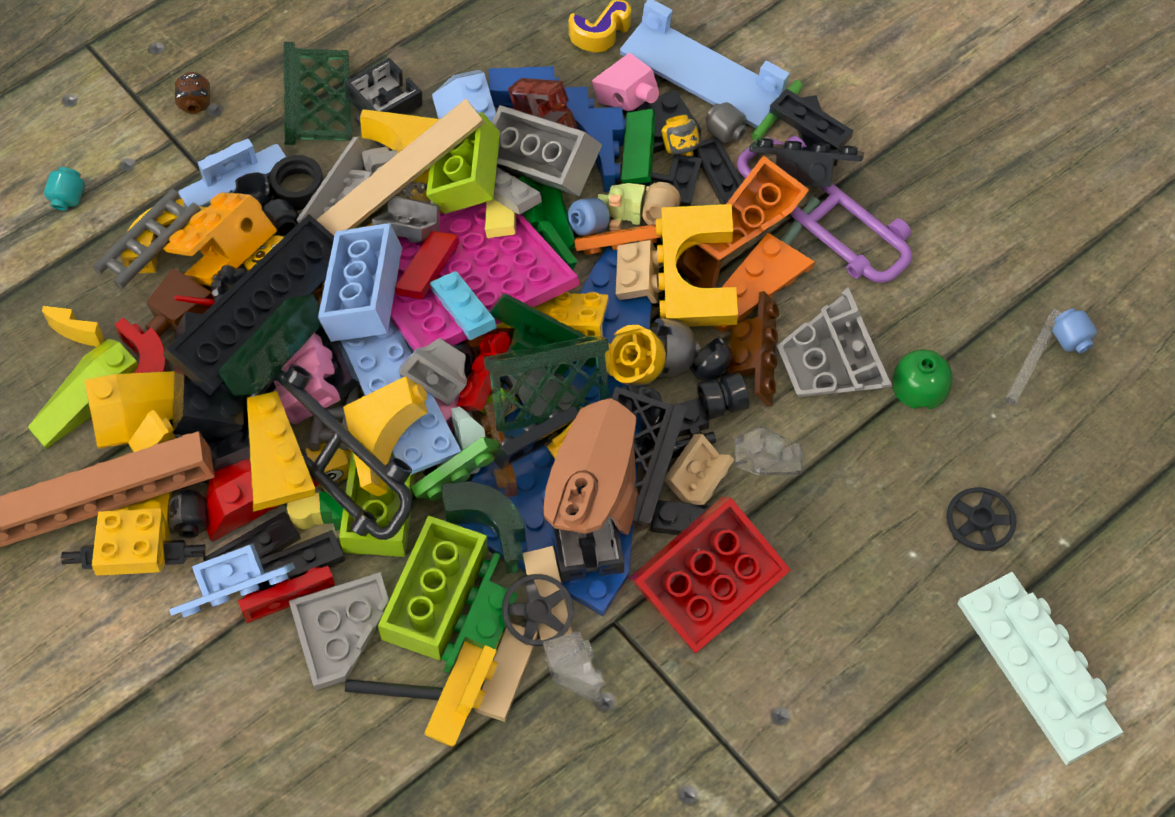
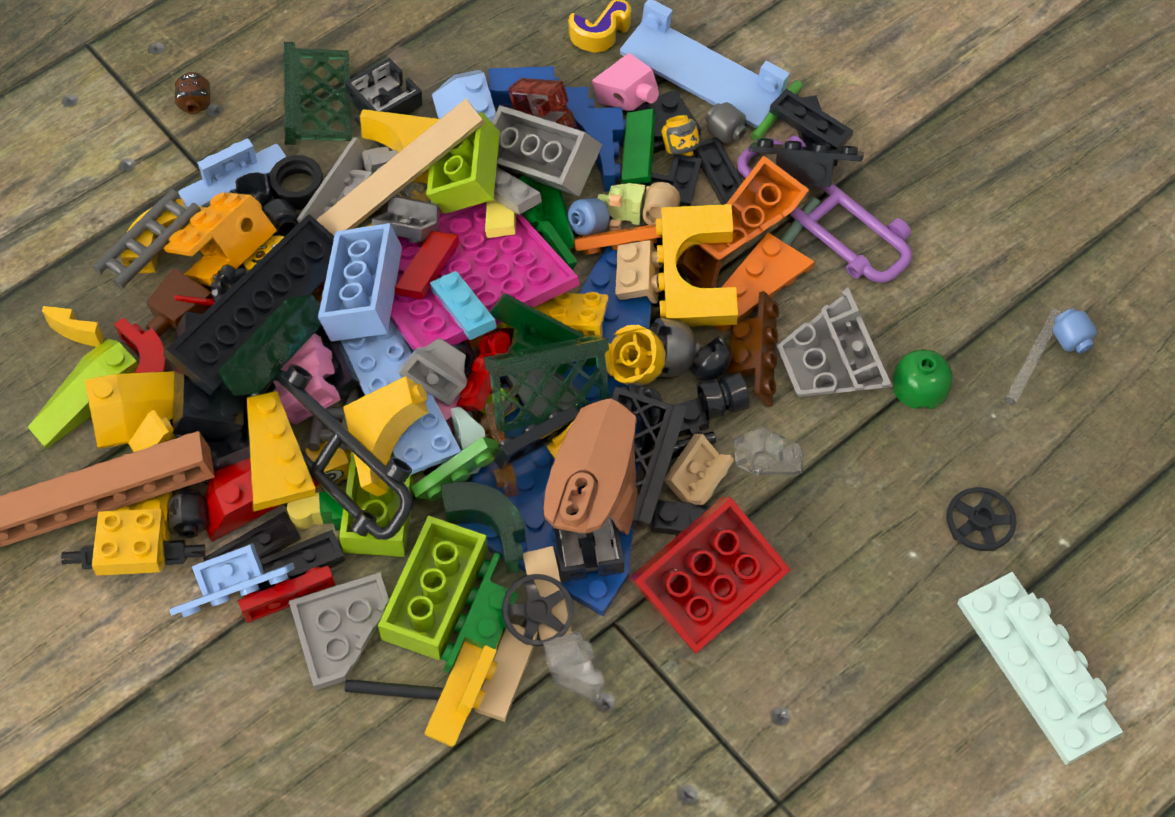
(64, 188): teal head -> none

